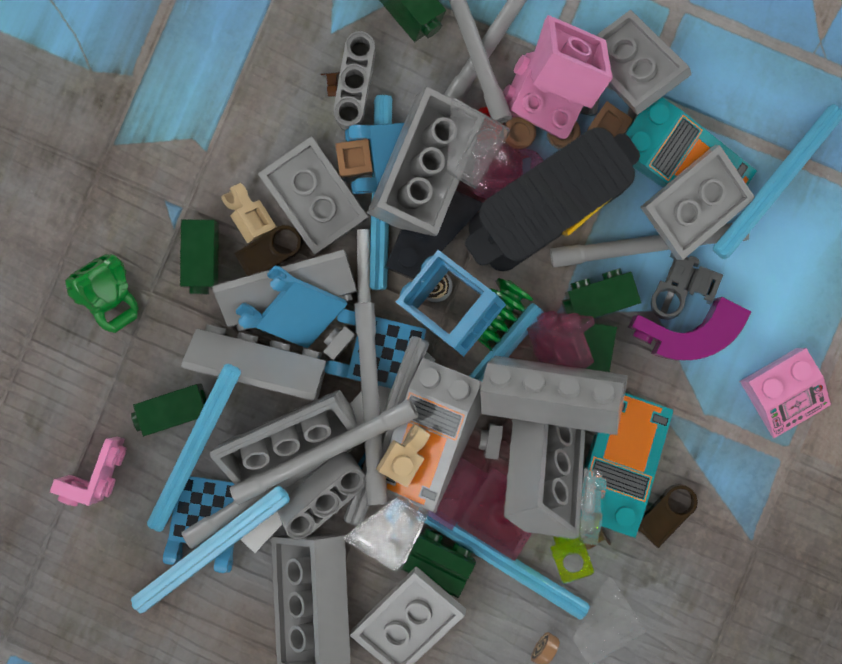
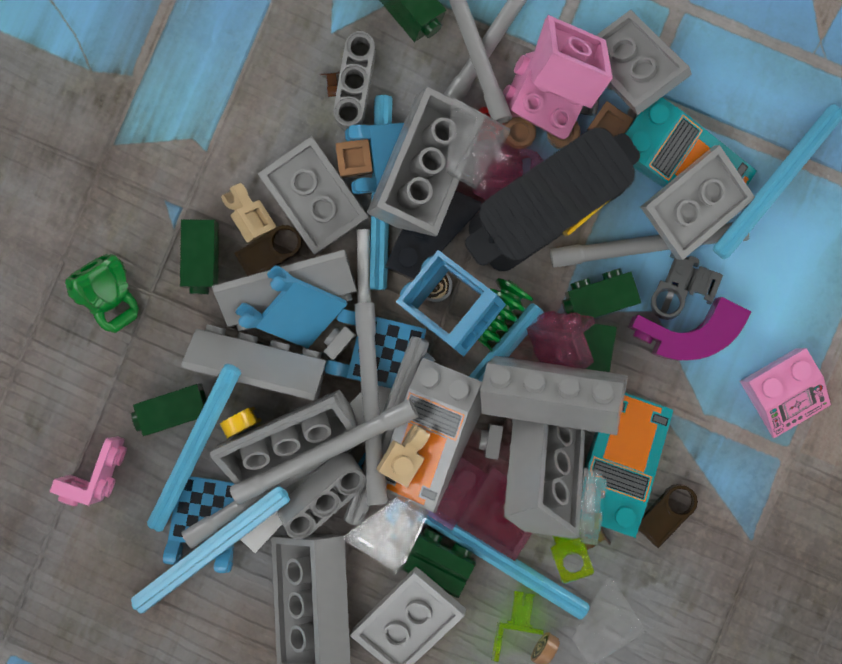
(239, 422): none -> yellow piece
(519, 621): none -> clear neon green bracket

